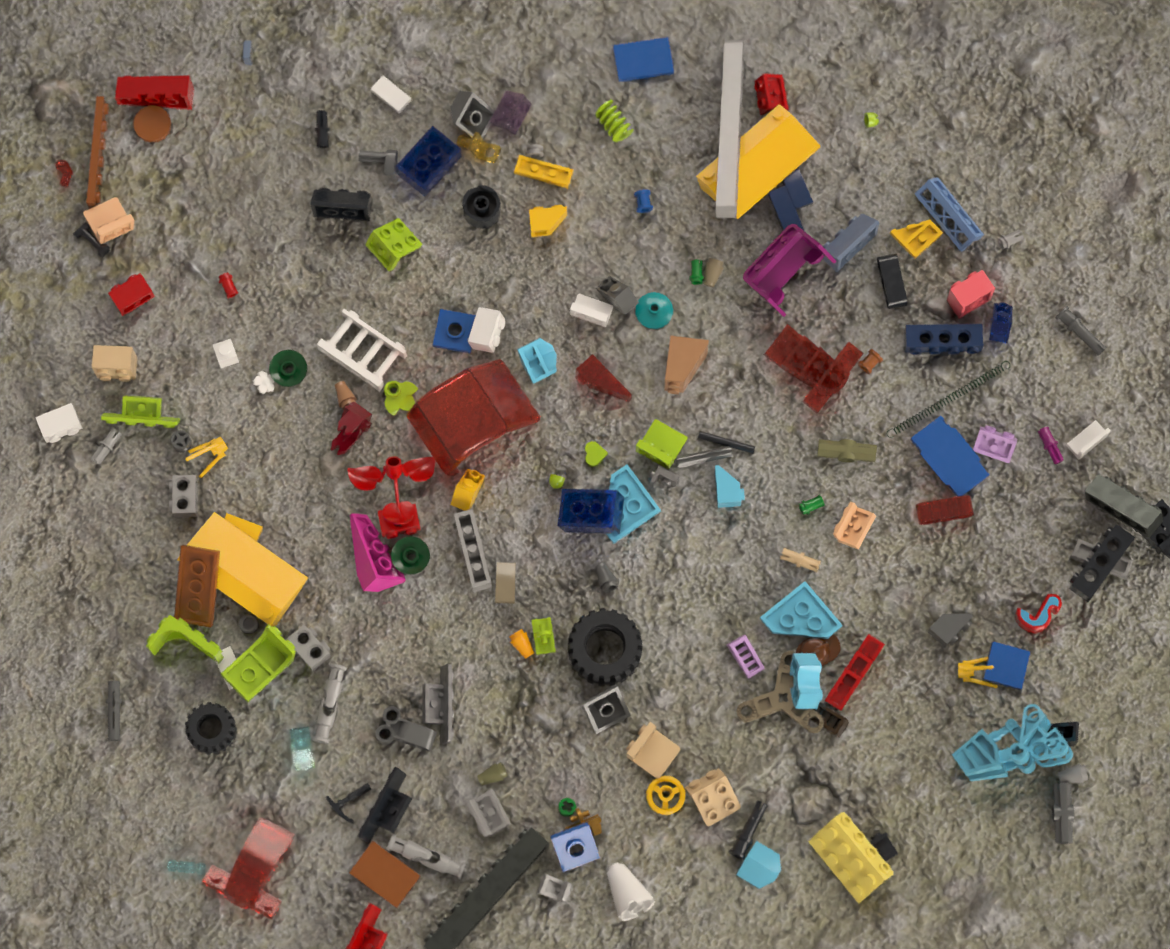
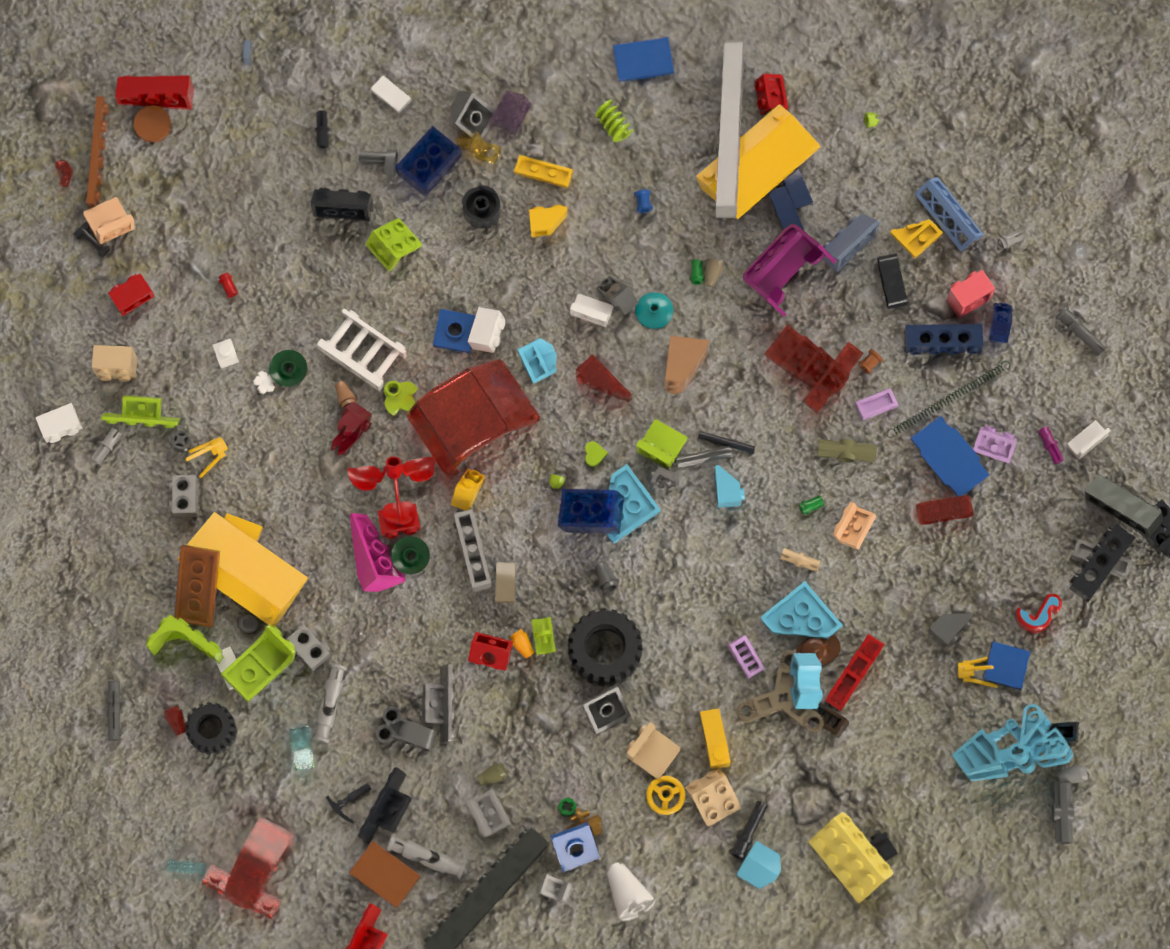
(175, 719): none -> clear red cone
(490, 651): none -> red brick
(715, 739): none -> yellow slope
(876, 404): none -> lavender tile

